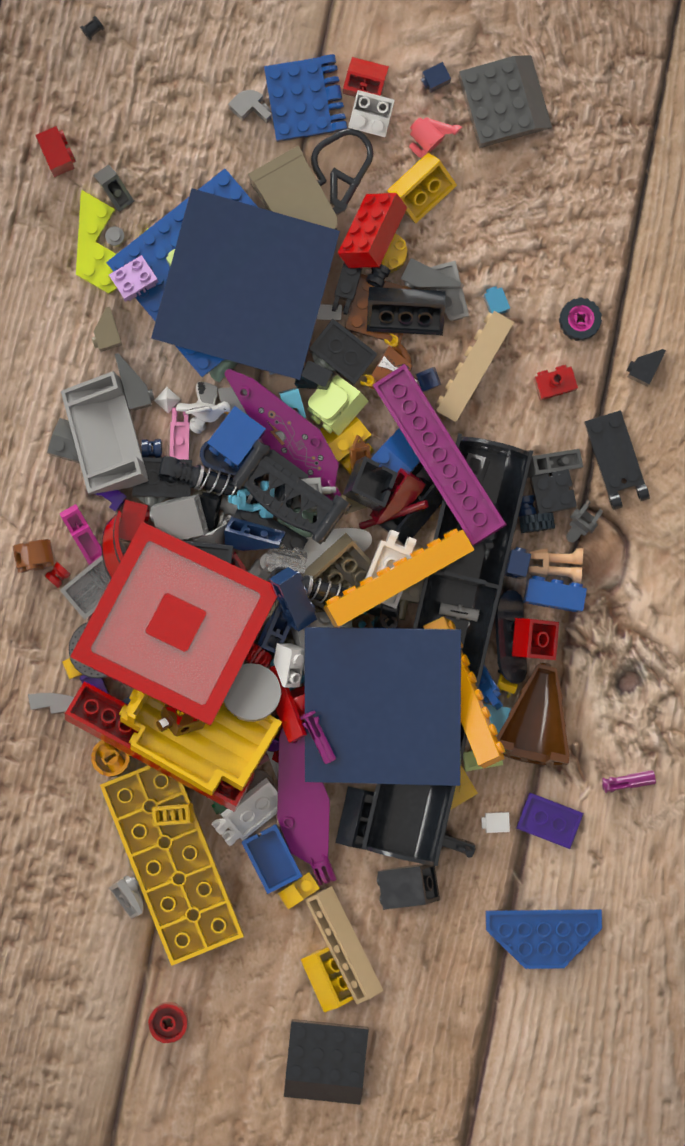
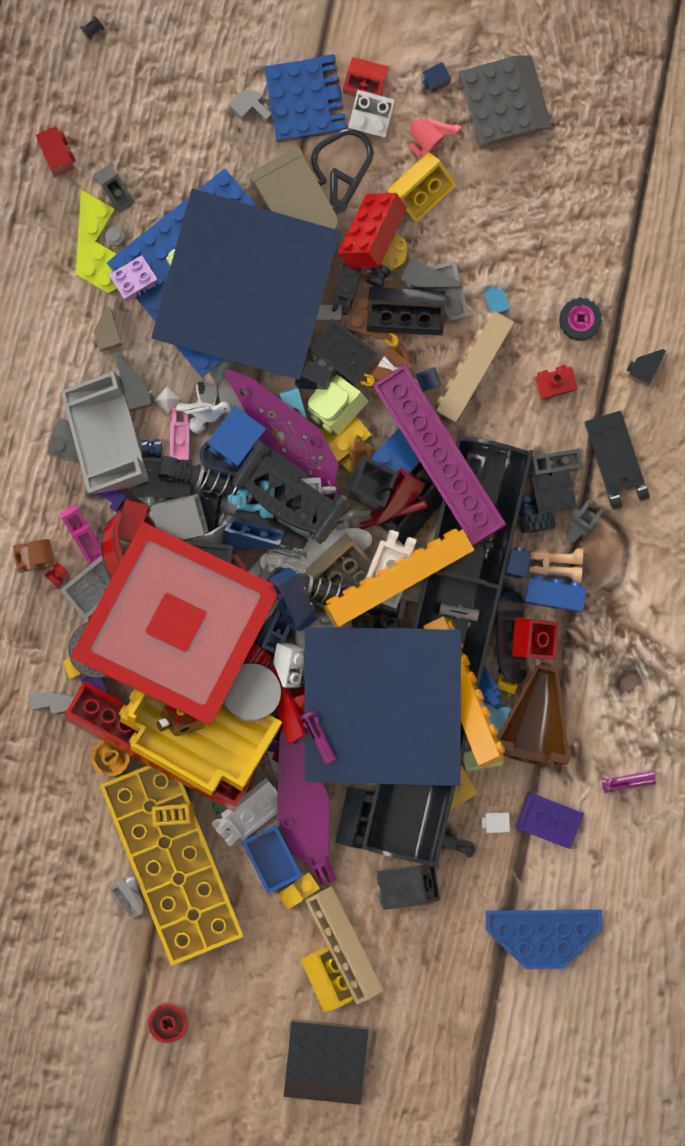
(351, 516): none -> light grey hinge

